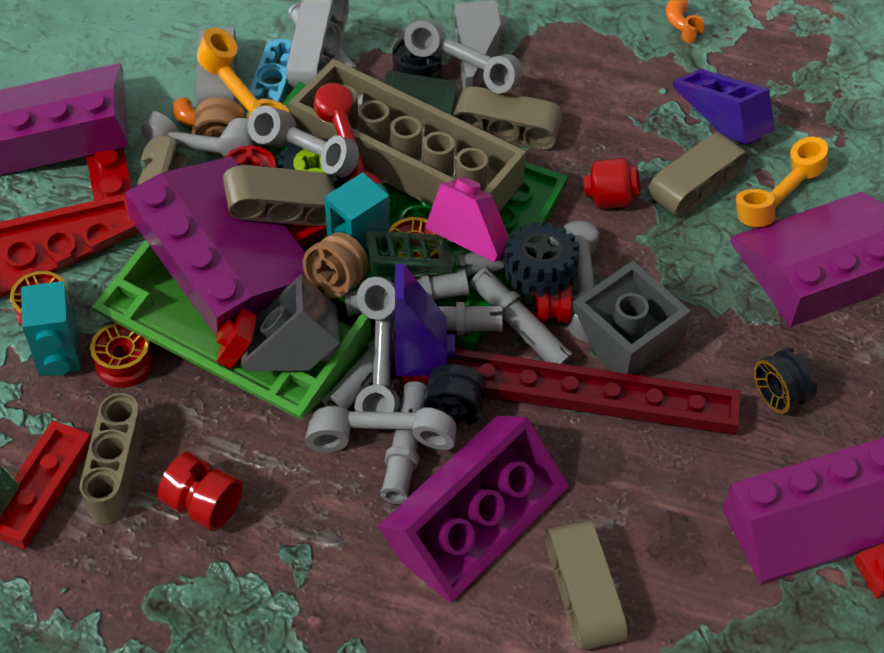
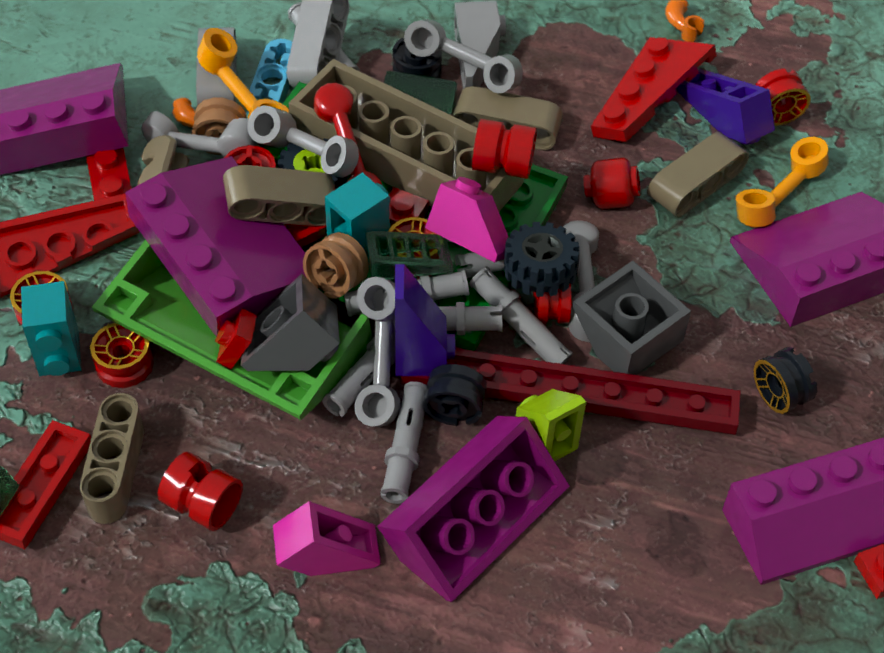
(324, 541): none -> dark pink slope
(331, 427): light grey piece -> none
(406, 205): none -> red plate
(504, 148): none -> red wheel
(556, 419): none -> lime slope
(585, 585): dark tan beam -> none
(647, 83): none -> red wing
(787, 95): none -> red wheel

